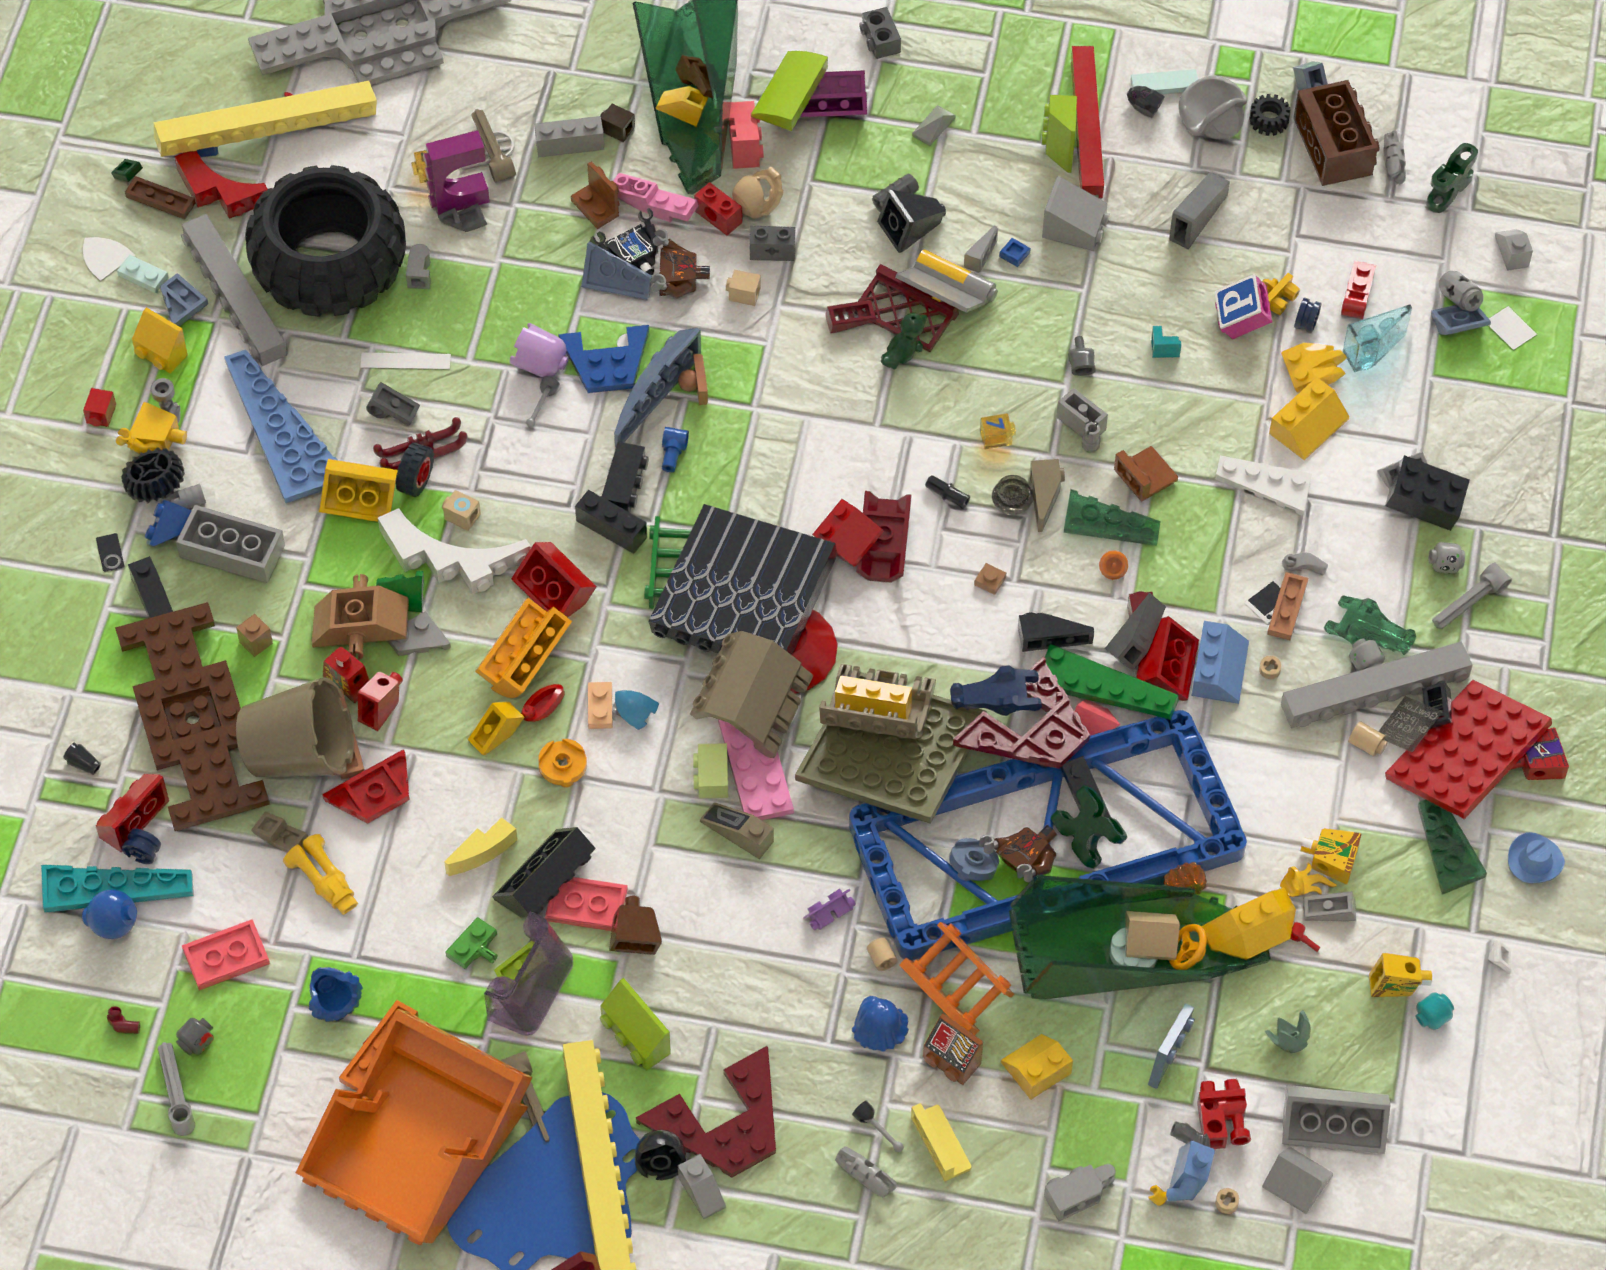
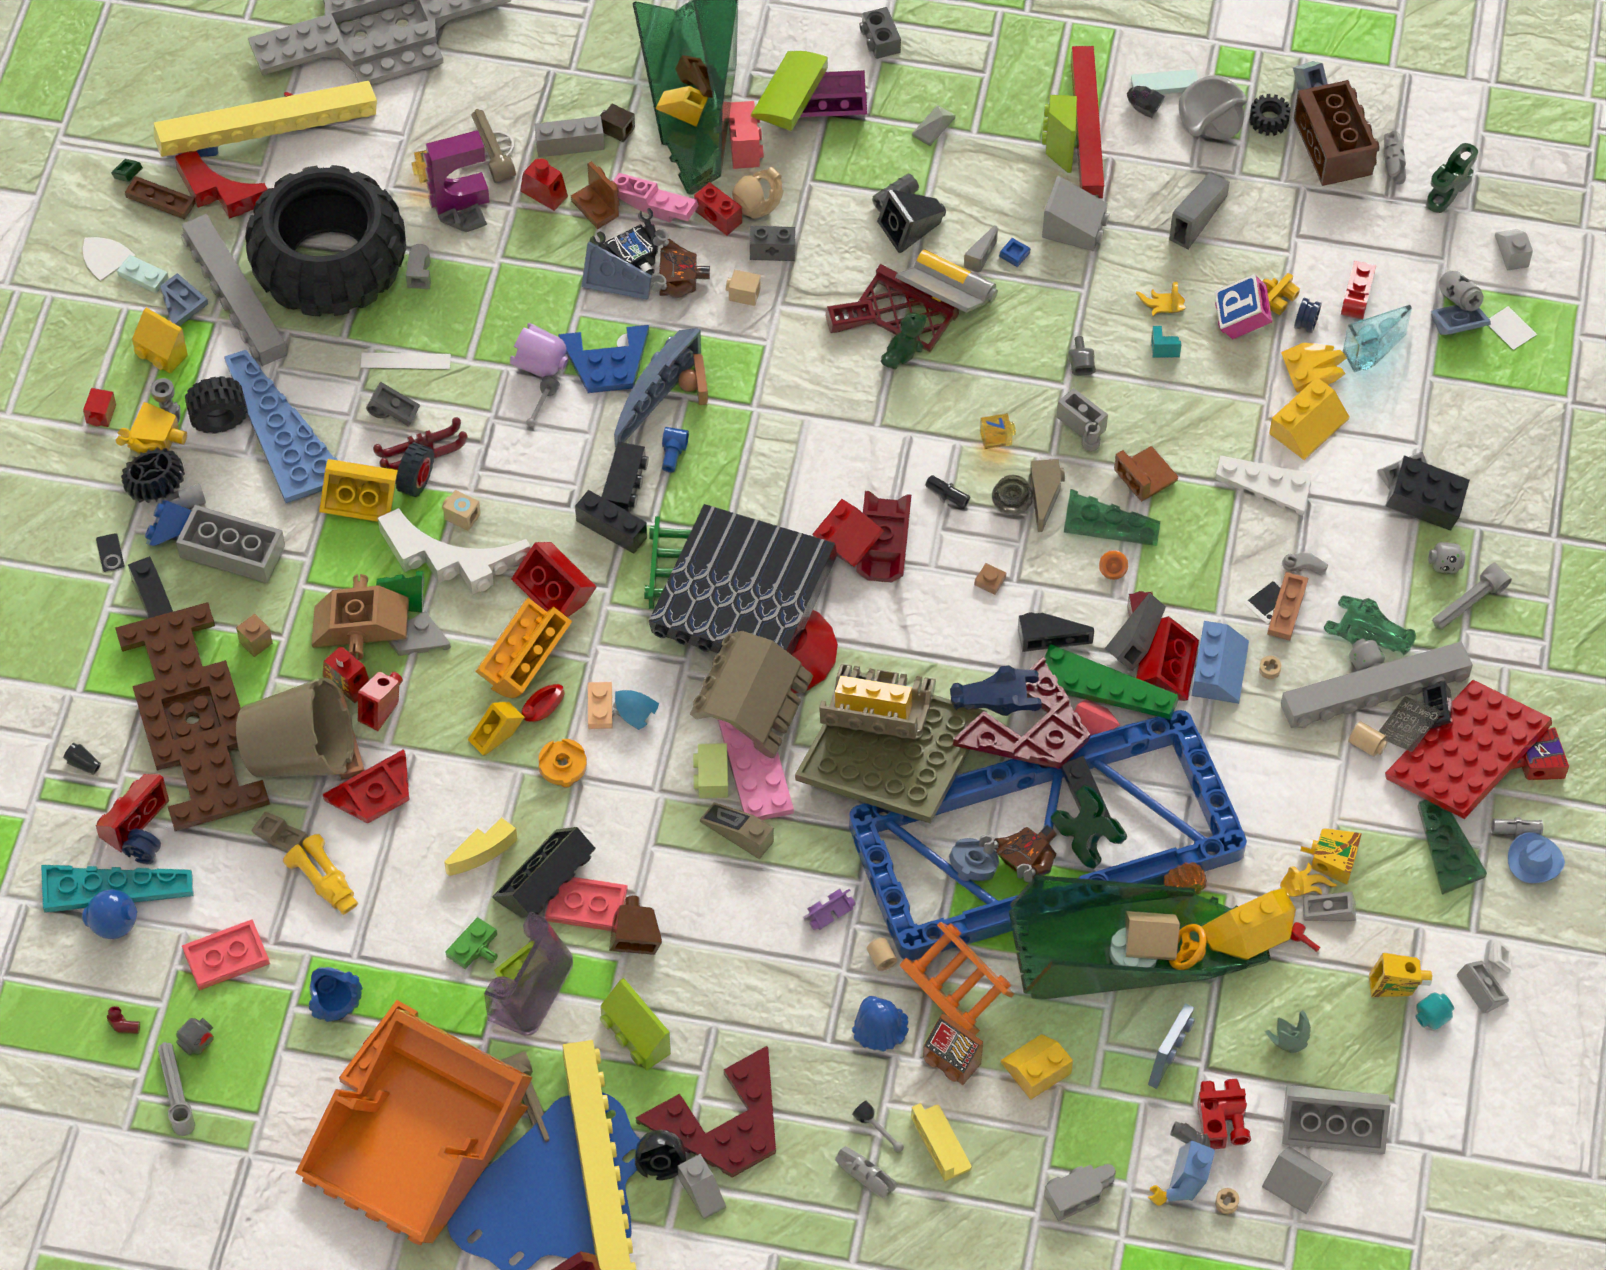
(216, 404): none -> black tyre
(544, 184): none -> red torso
(1164, 302): none -> yellow piece
(1482, 986): none -> light grey slope
(1516, 826): none -> light grey pin

